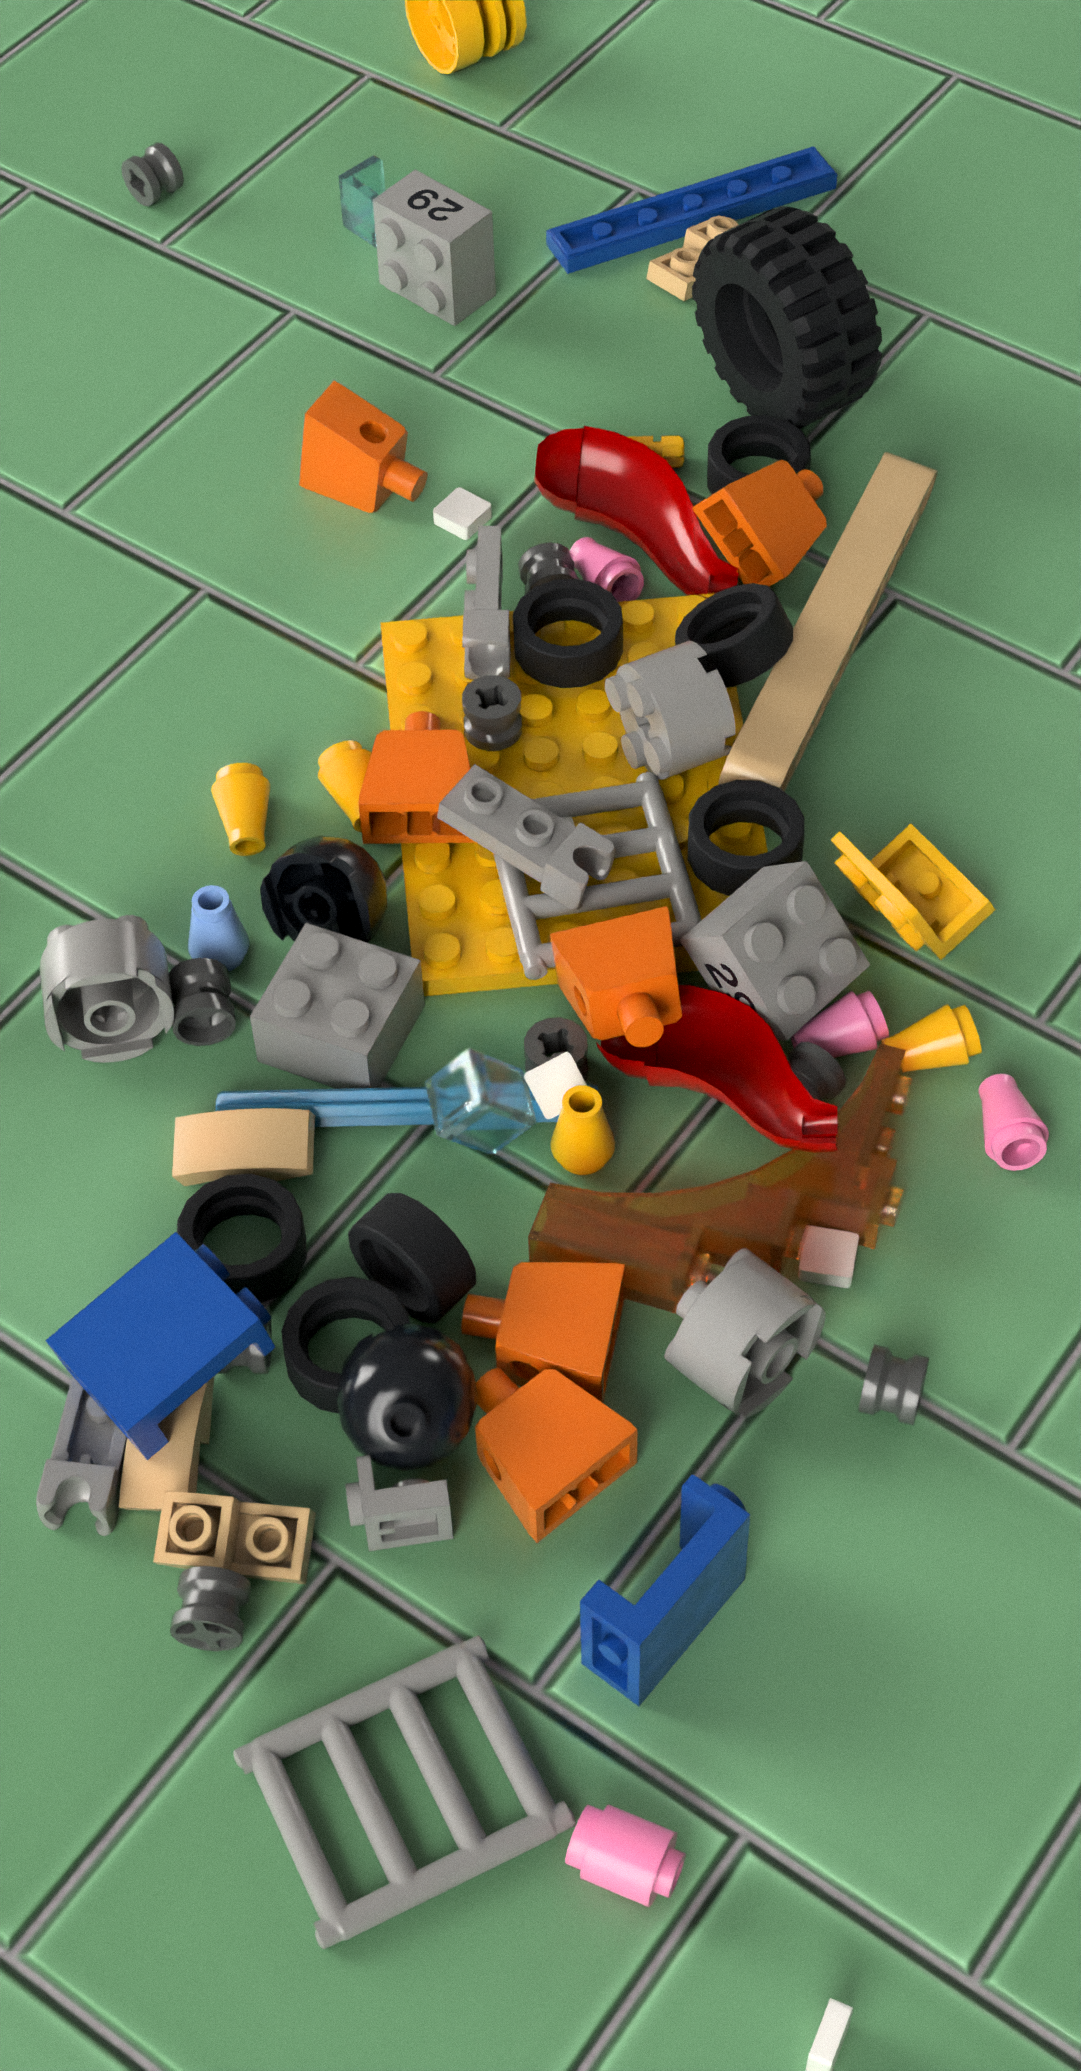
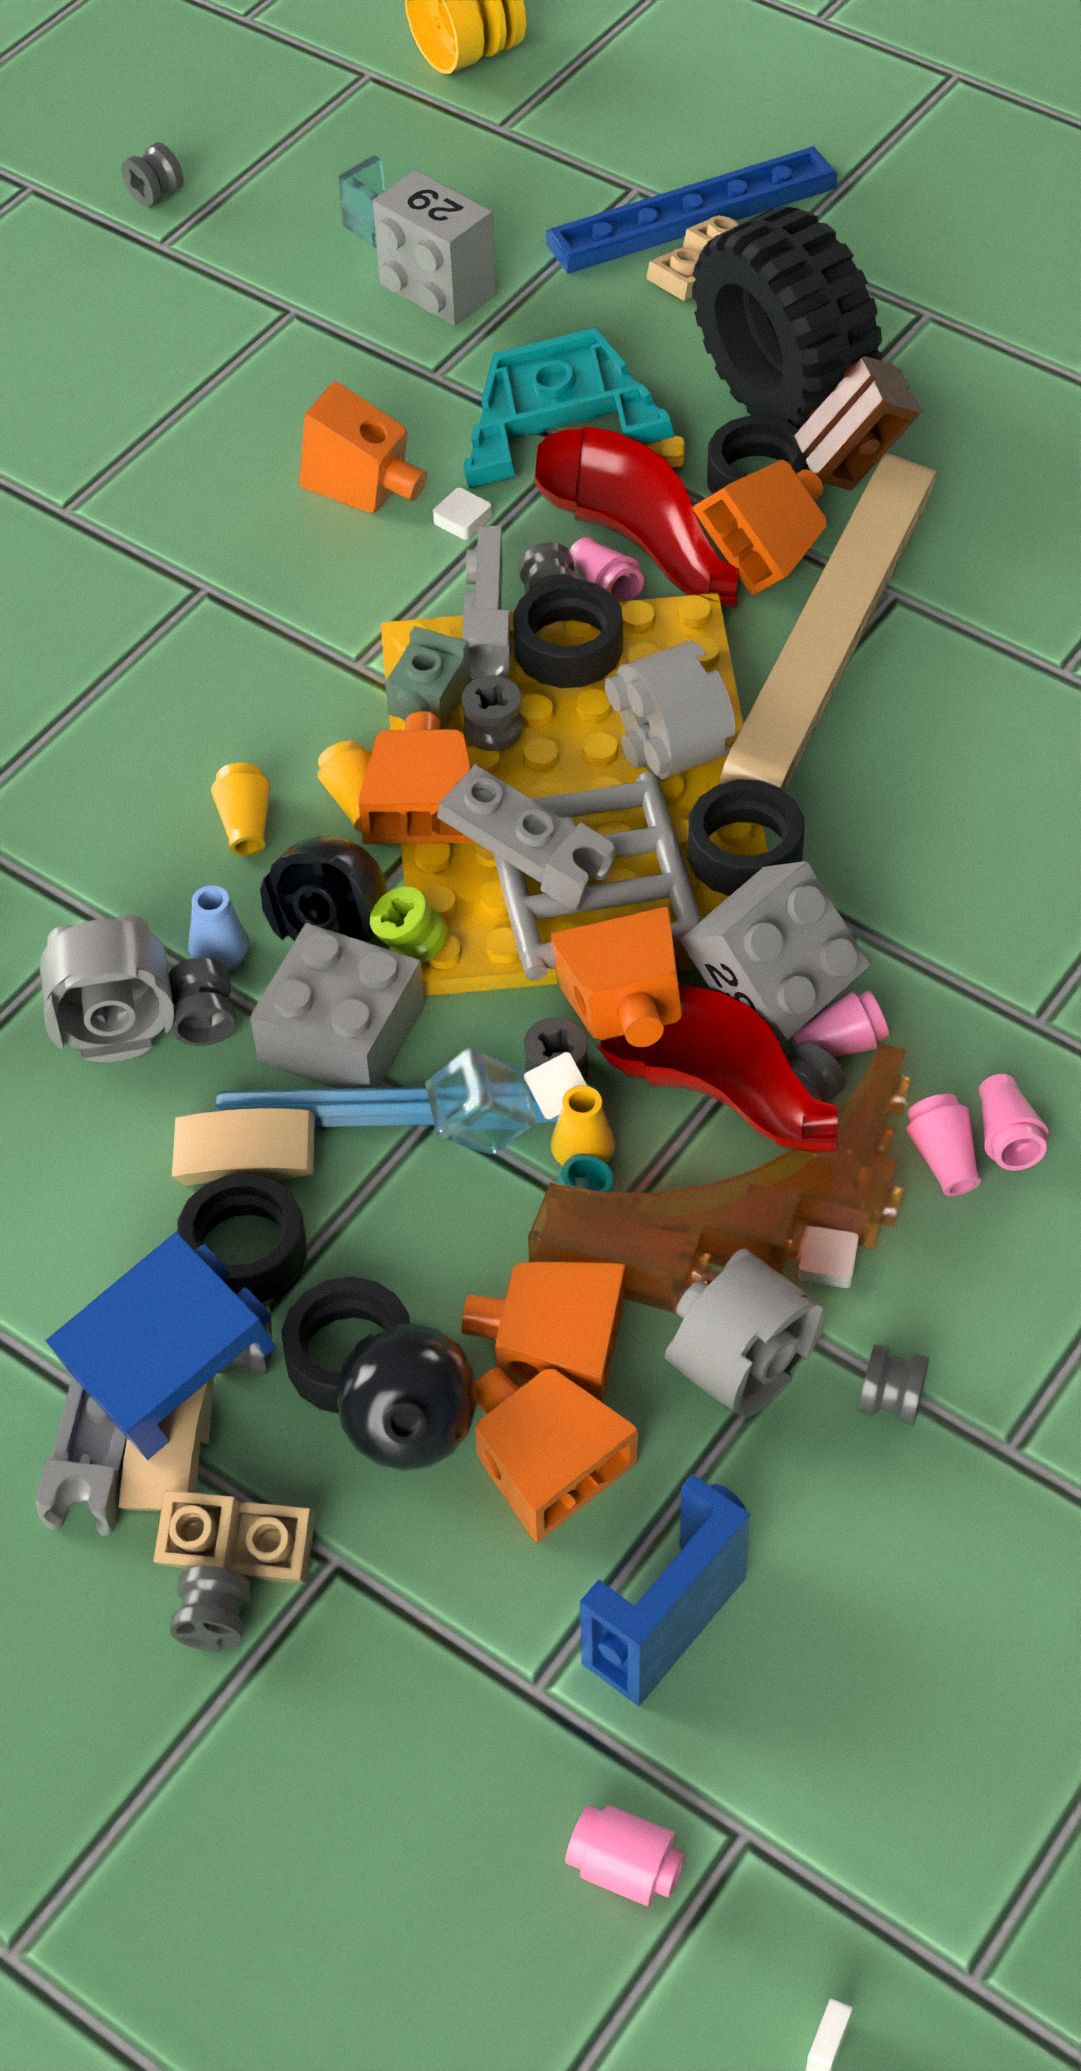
(399, 1515): light grey bracket -> none
(407, 1884): light grey bar -> none
(408, 923): none -> lime wheel
(413, 1256): black tyre -> none
(429, 676): none -> sand green brick
(553, 386): none -> teal wing
(595, 1172): none -> teal hinge
(739, 631): black tyre -> none
(857, 422): none -> reddish brown brick
(916, 890): yellow bracket -> none
(938, 1040): yellow cone -> none
(945, 1141): none -> bright pink cone

